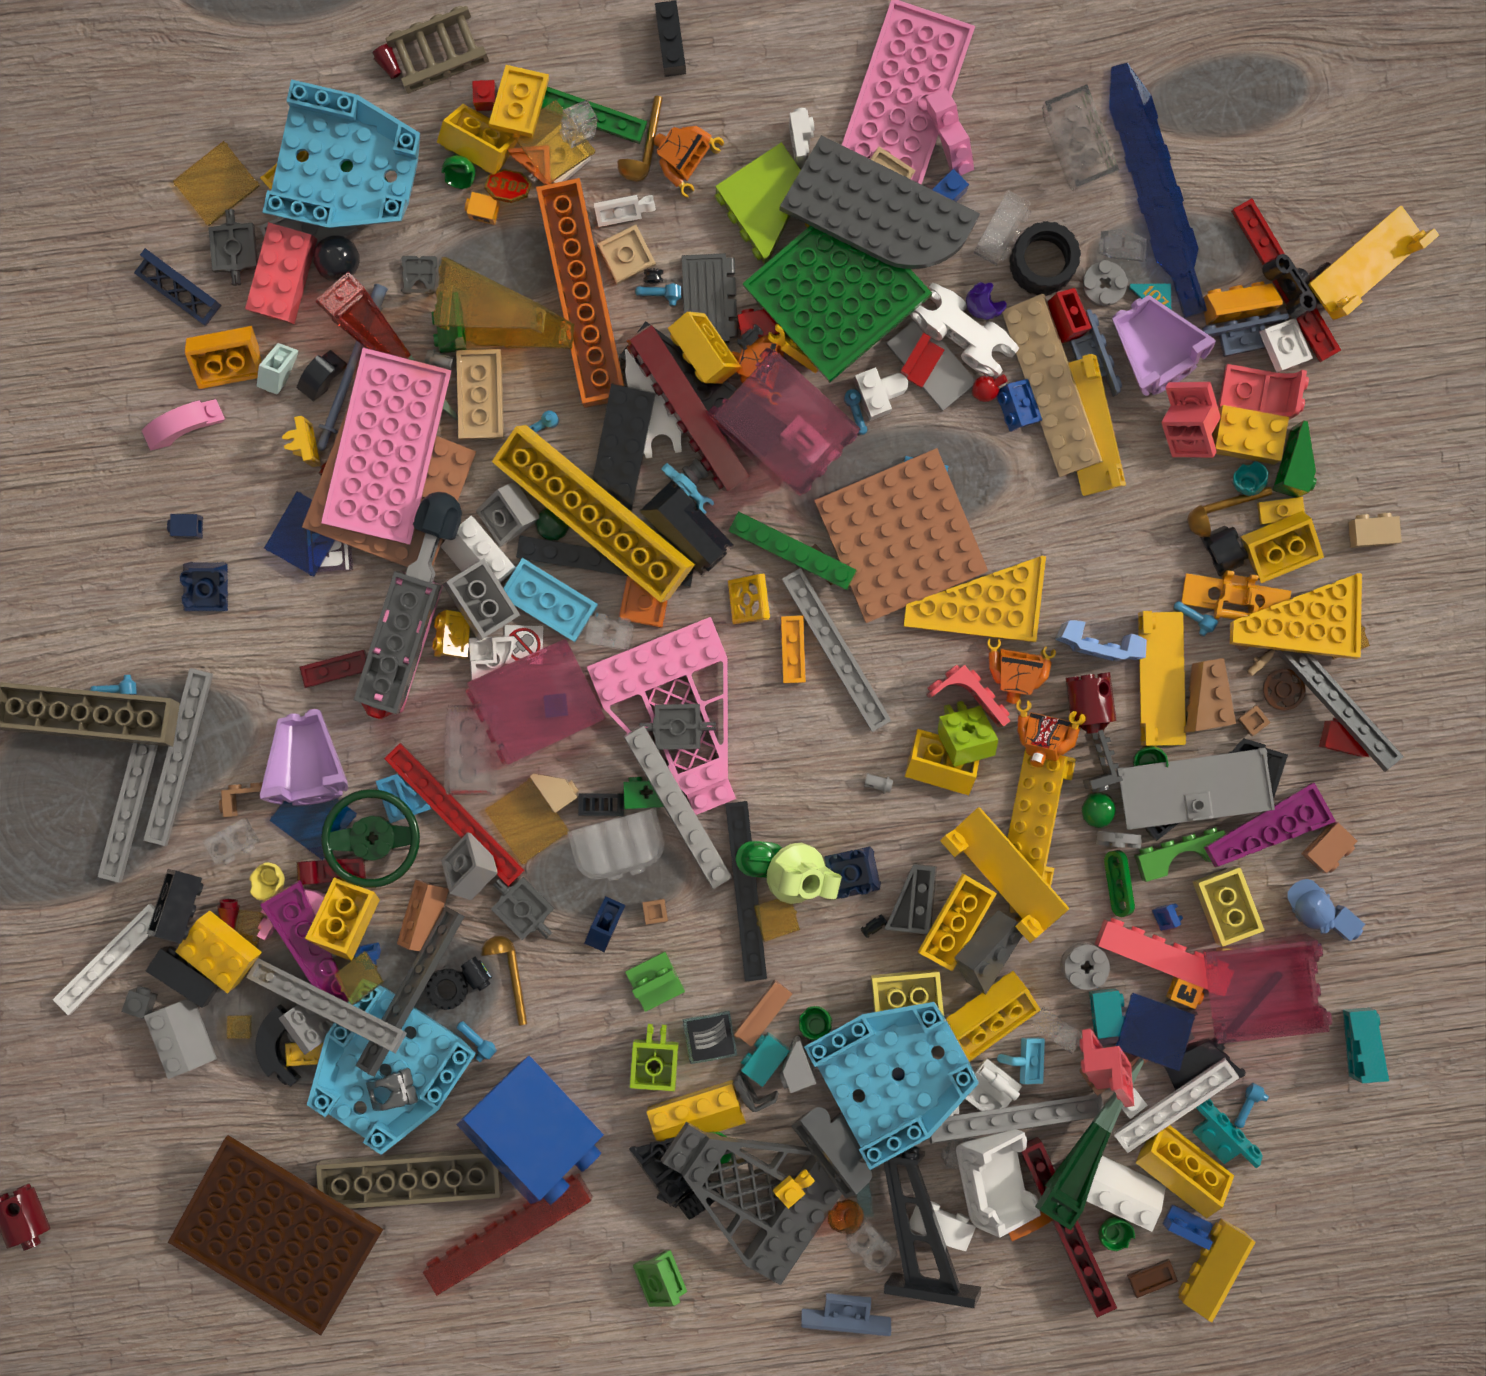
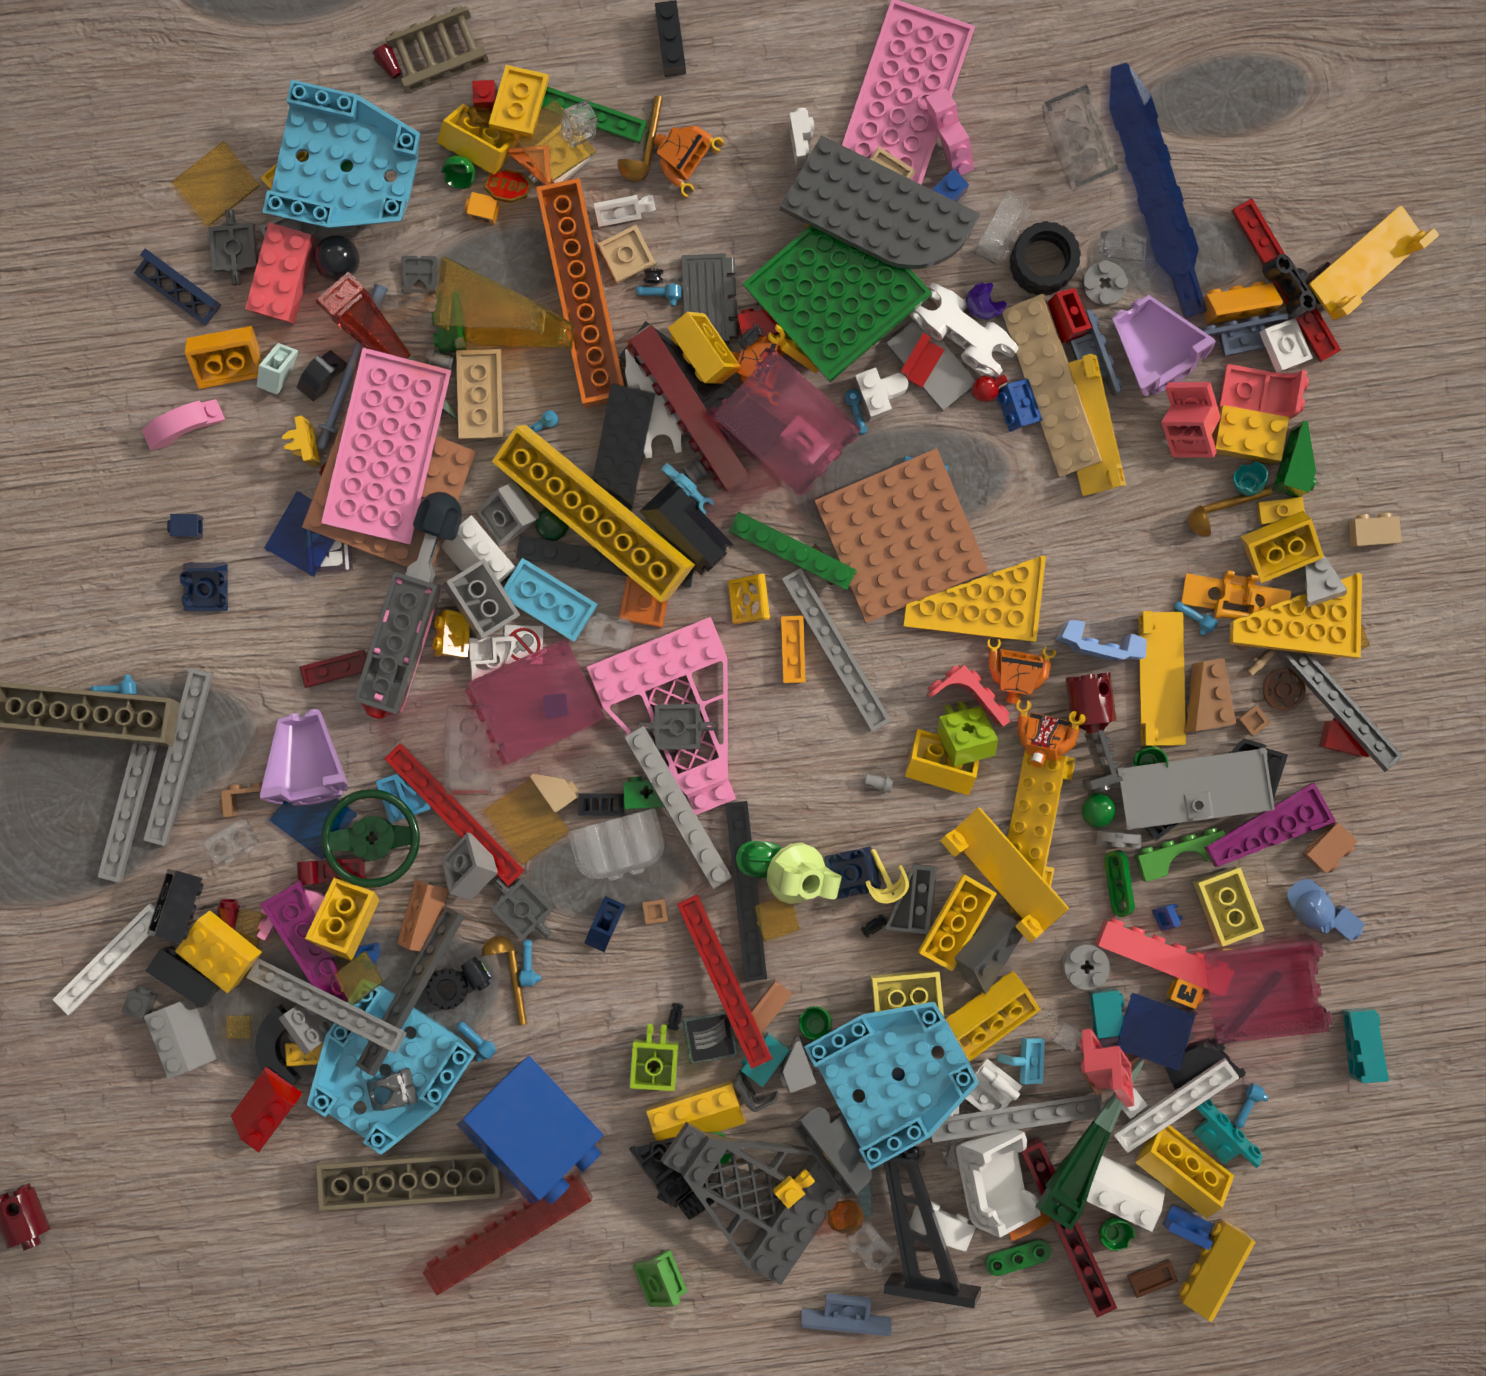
(264, 1108): none -> red slope
(266, 881): light yellow hair -> none
(274, 1235): reddish brown plate -> none
(479, 116): none -> clear yellow tile
(527, 976): none -> dark azure piece
(655, 981): bright green bracket -> none
(675, 1016): none -> black piece
(725, 981): none -> red plate
(755, 198): lime slope -> none
(885, 895): none -> light yellow helmet
(1007, 1255): none -> green plate
(1160, 292): teal tile -> none
(1225, 549): black cylinder -> none
(1321, 582): none -> light grey wing

